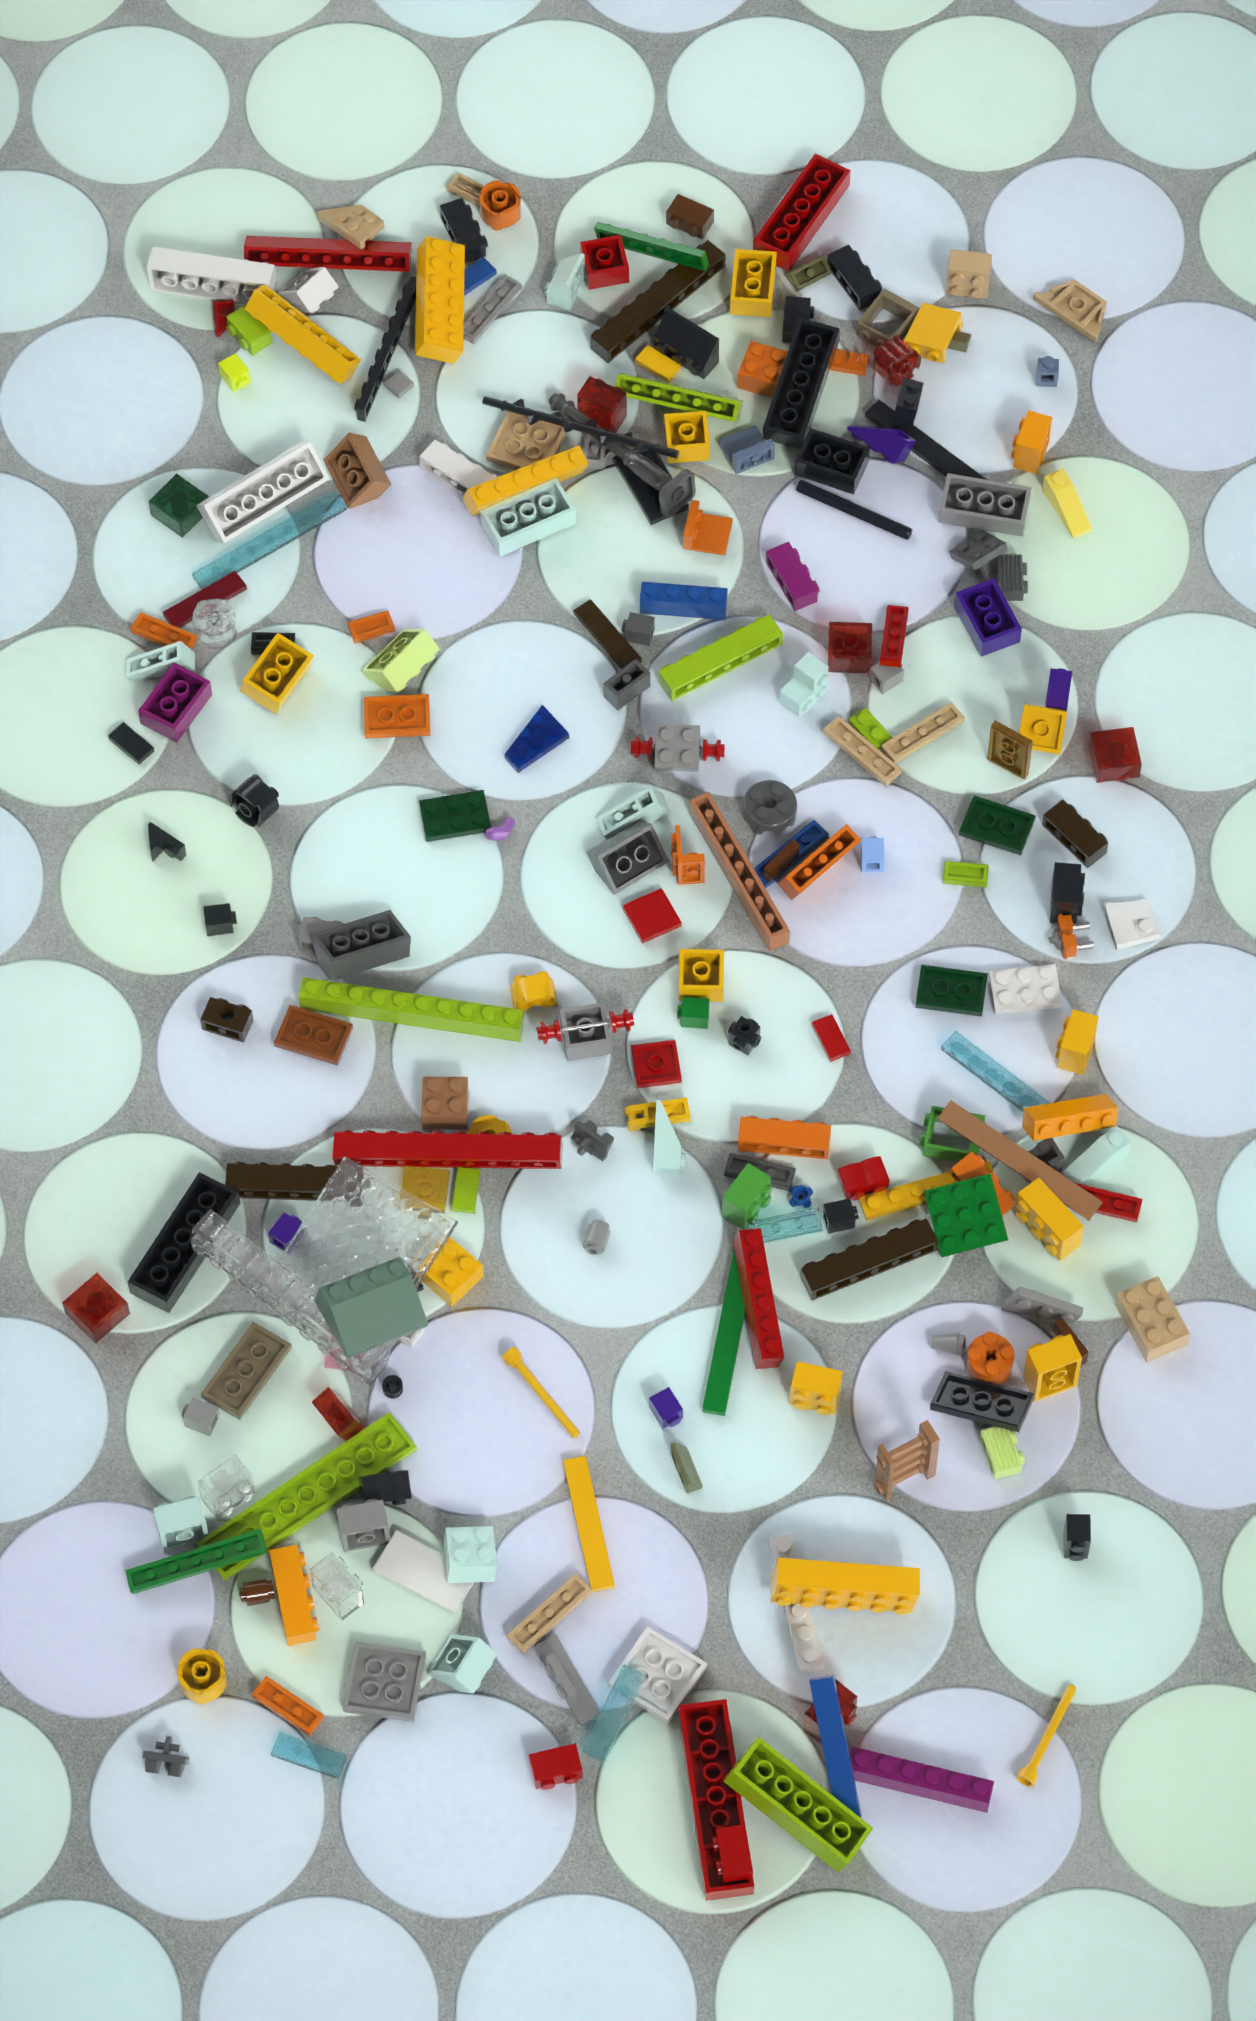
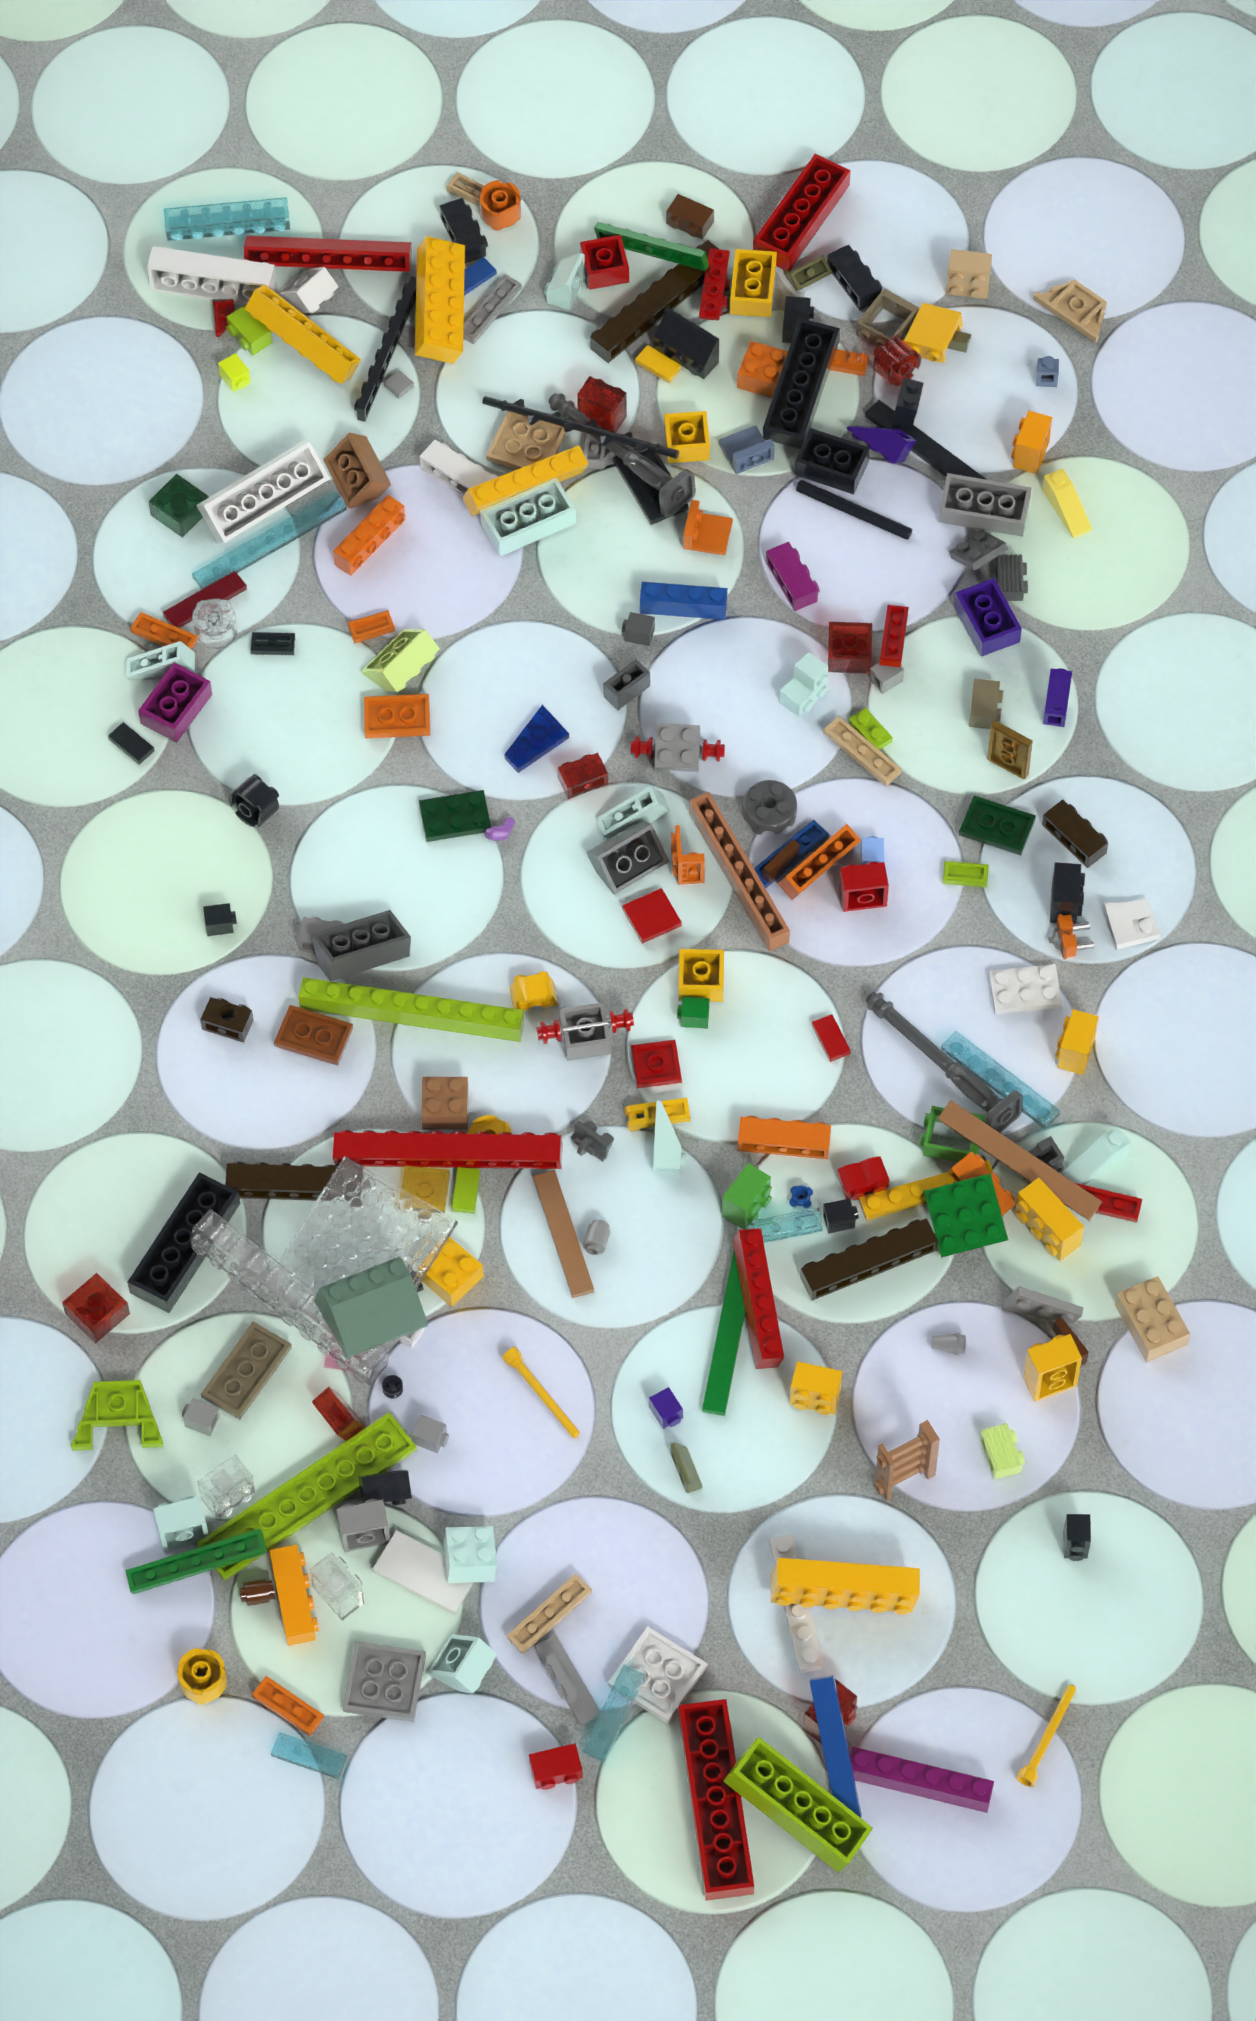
(113, 1406): none -> lime wing
(154, 1759): dark grey hips -> none
(162, 841): black slope -> none
(226, 219): none -> clear light blue brick
(276, 673): yellow brick -> none
(284, 1230): dark purple brick -> none
(352, 223): tan wing -> none
(369, 535): none -> orange brick
(430, 1434): none -> light grey brick
(563, 1234): none -> medium nougat tile
(582, 775): none -> clear red brick
(588, 1524): yellow tile -> none
(606, 634): dark brown tile -> none
(680, 397): lime brick -> none
(715, 285): none -> red bracket
(720, 657): lime brick -> none
(733, 1853): red brick -> none
(744, 1035): black brick -> none
(781, 1175): dark grey tile -> none
(863, 886): none -> red brick
(922, 733): tan plate -> none
(951, 990): dark green plate -> none
(982, 1401): black tile -> none
(984, 703): none -> dark tan brick
(1000, 1111): none -> dark grey piece
(1000, 1357): orange brick -> none
(1044, 727): yellow tile -> none
(1069, 1117): light orange brick -> none
(1115, 754): clear red brick -> none

